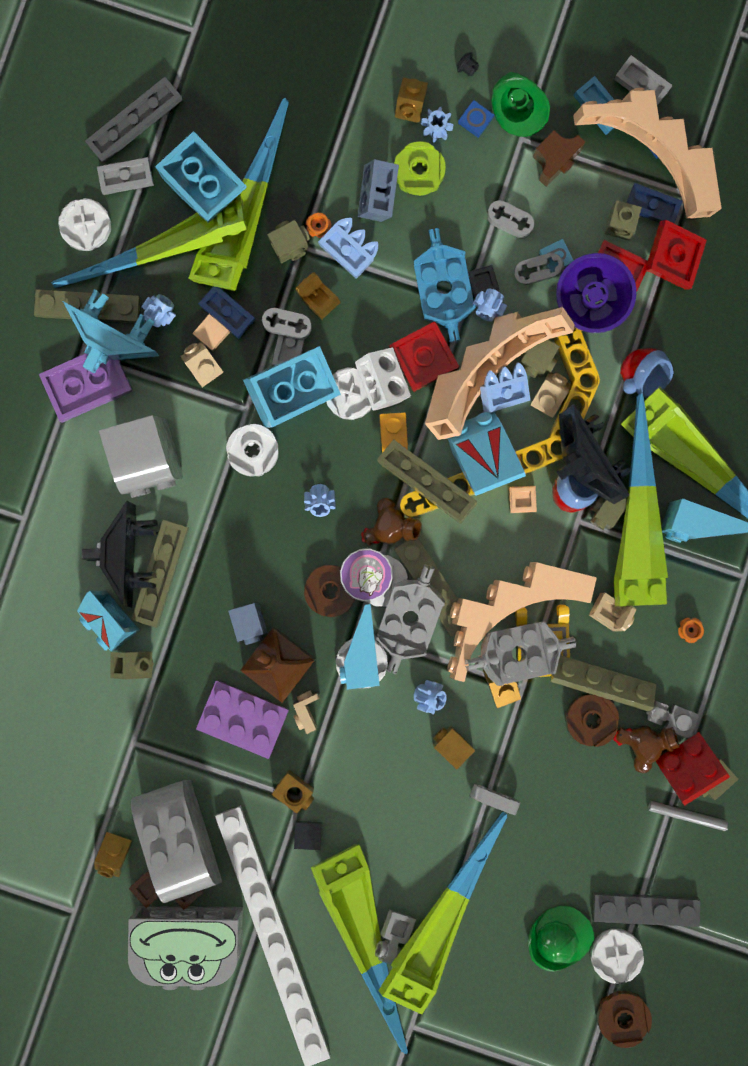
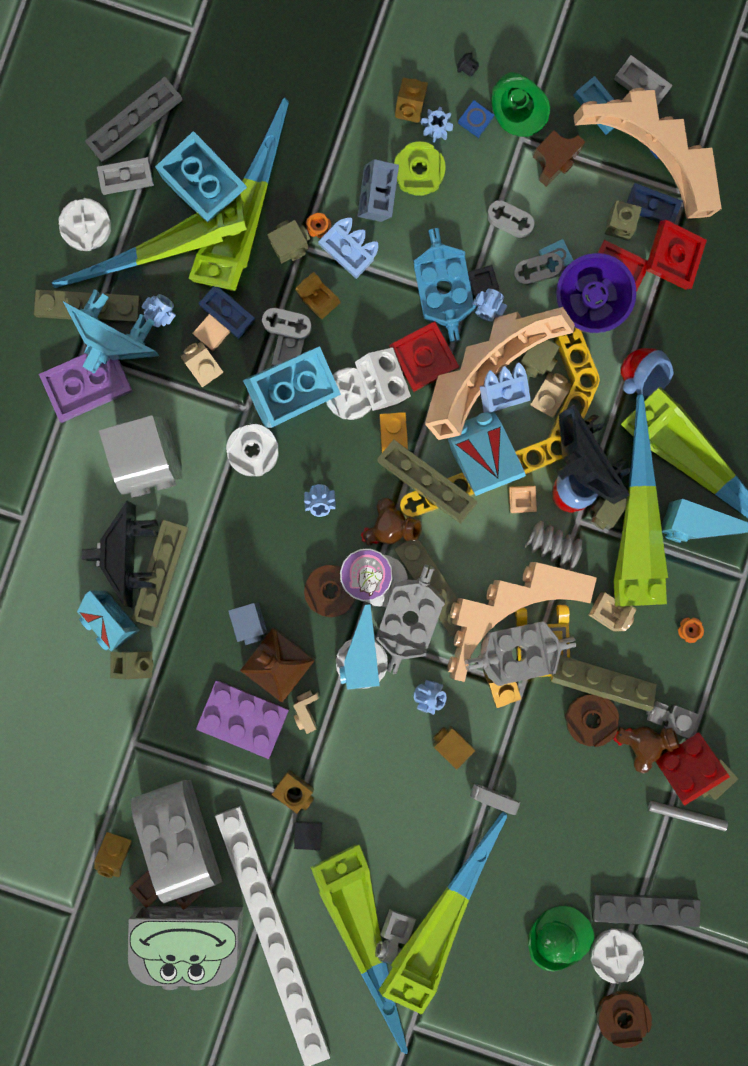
(555, 544): none -> light grey piece

